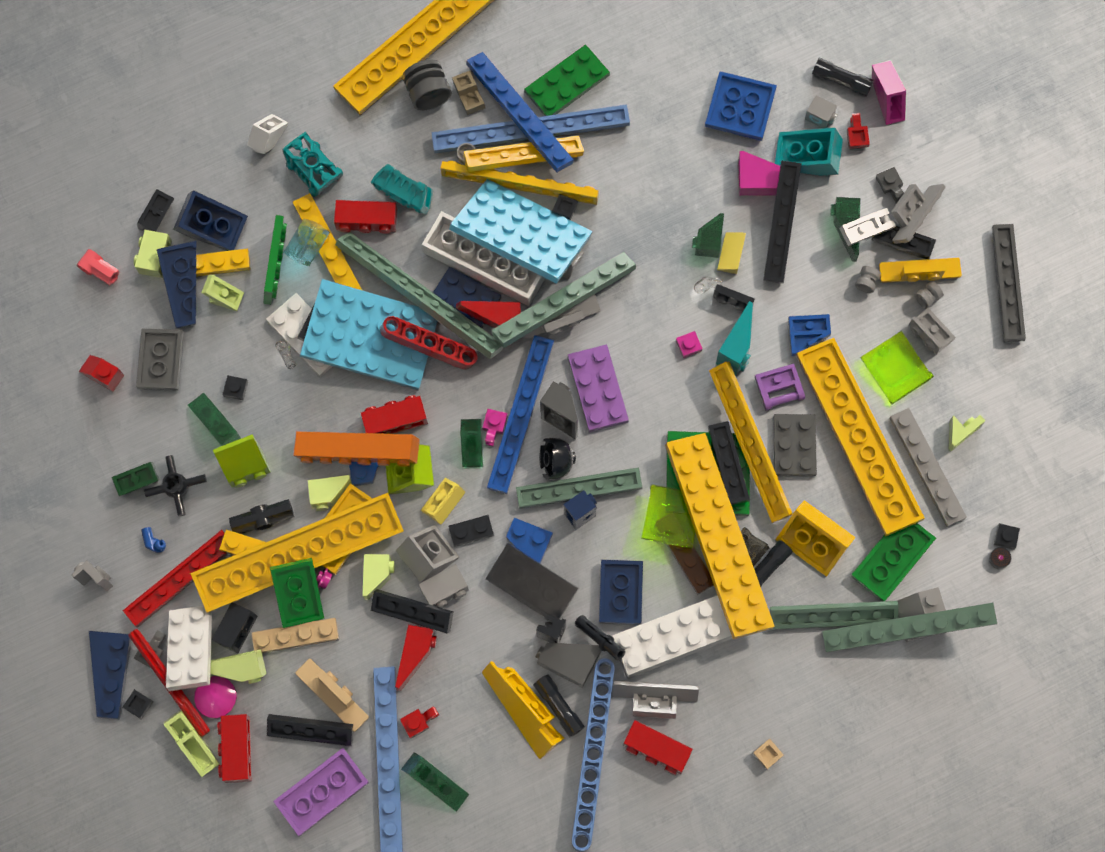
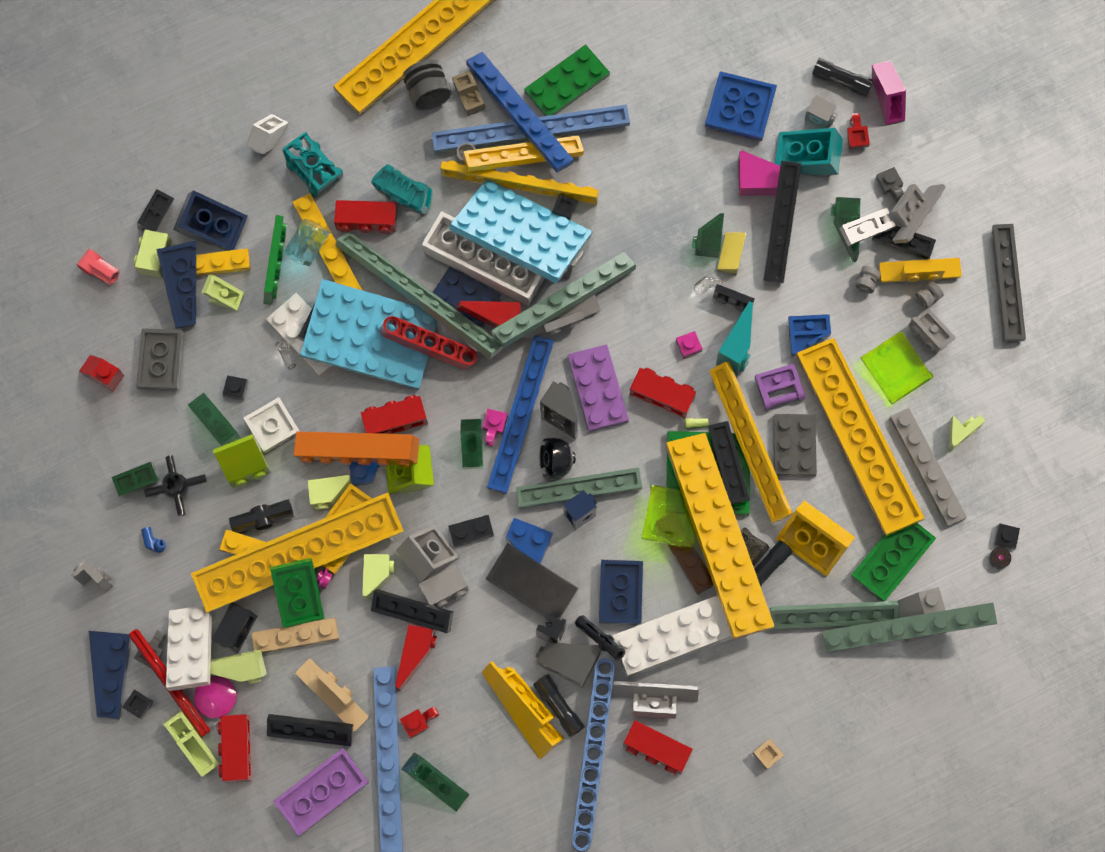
(174, 581): red plate -> none
(271, 425): none -> white plate
(443, 500): light yellow slope -> none
(662, 392): none -> red brick
(690, 422): none -> yellowish green piece

